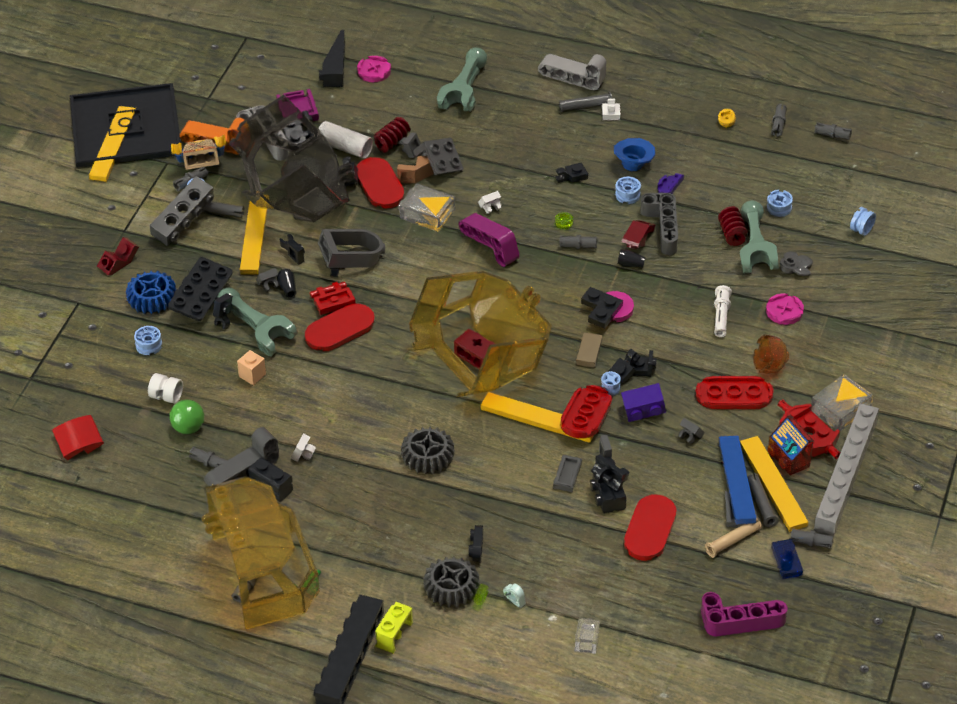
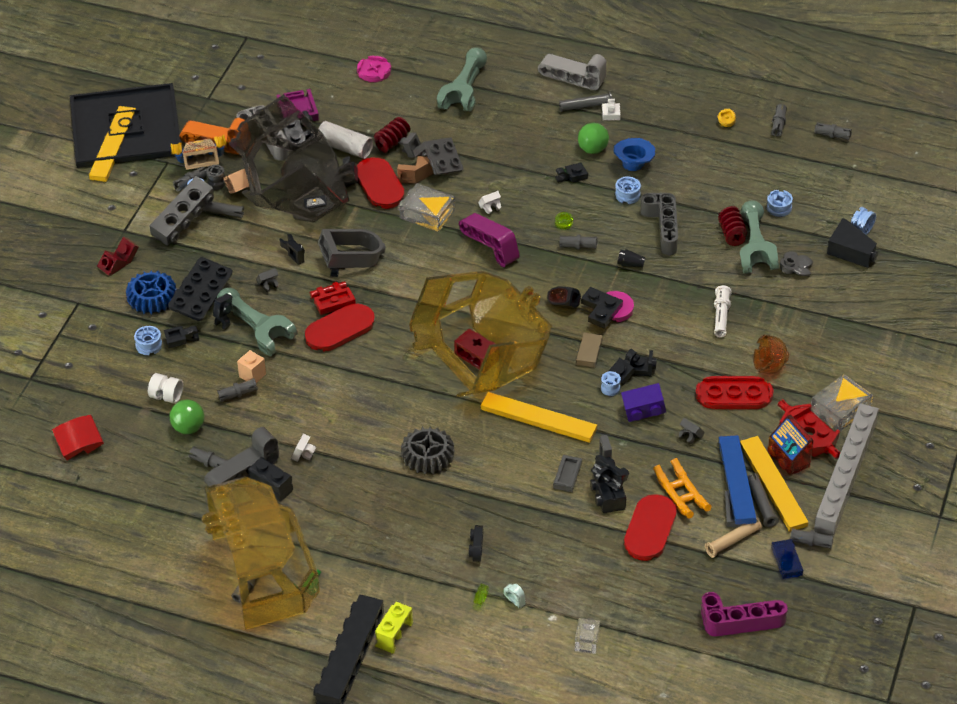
(177, 336): none -> black plate
(215, 176): none -> dark grey wheel
(236, 181): none -> light nougat brick
(237, 390): none -> dark grey pin
(253, 240): yellow tile -> none
(287, 282): black cone -> none
(315, 201): none -> sticker
(333, 65): black slope -> none
(451, 576): dark grey gear -> none
(564, 297): none -> black rock
(586, 411): red tile -> none
(593, 138): none -> bright green piece
(637, 233): dark red slope -> none
(670, 183): dark purple tile -> none
(683, 480): none -> light orange piece
(784, 309): dark pink tile -> none
(852, 245): none -> black slope

